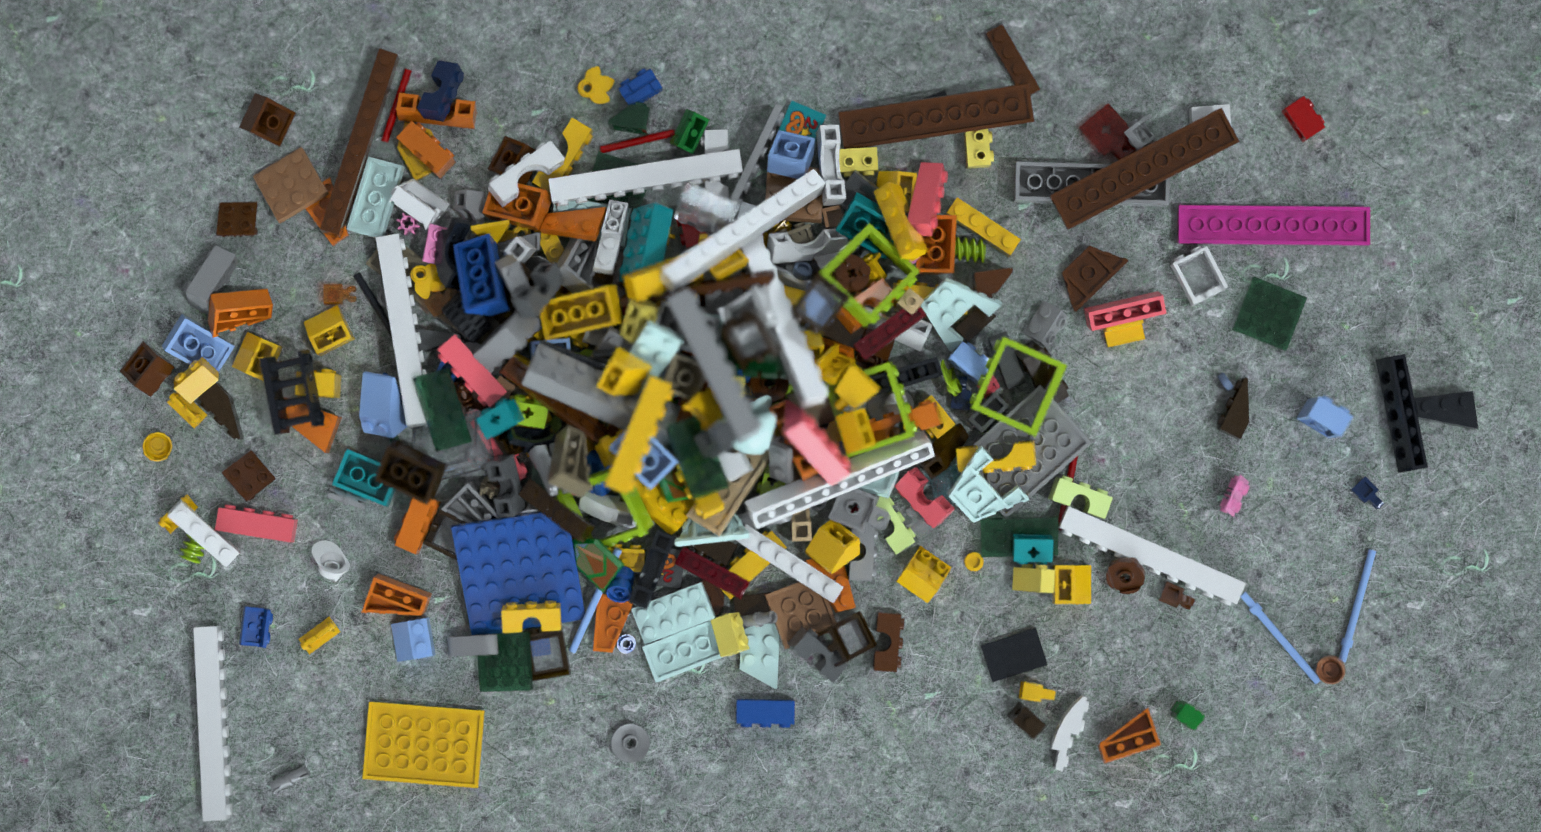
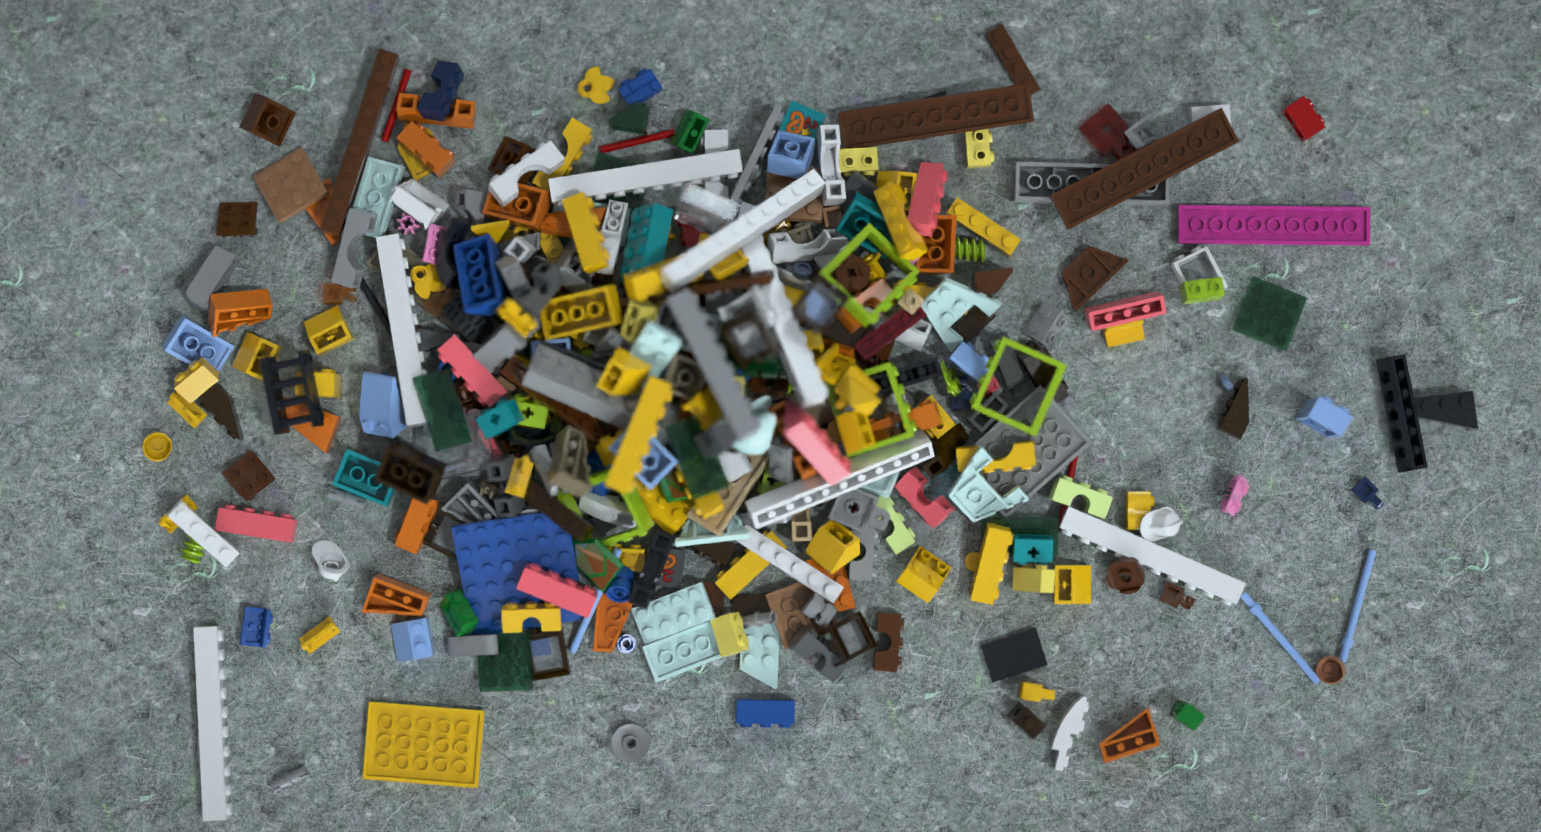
(147, 369): reddish brown slope -> none
(347, 270): none -> light grey arch
(459, 613): none -> green brick
(510, 311): none -> yellow hinge
(519, 476): none -> yellow hinge
(557, 590): none -> coral brick
(586, 232): none -> yellow brick
(712, 573): dark red plate -> none
(819, 610): none -> light grey wheel
(858, 396): none -> yellow slope
(990, 563): none -> yellow brick
(1136, 507): none -> yellow brick
(1160, 524): none -> white piece
(1201, 290): none -> lime brick

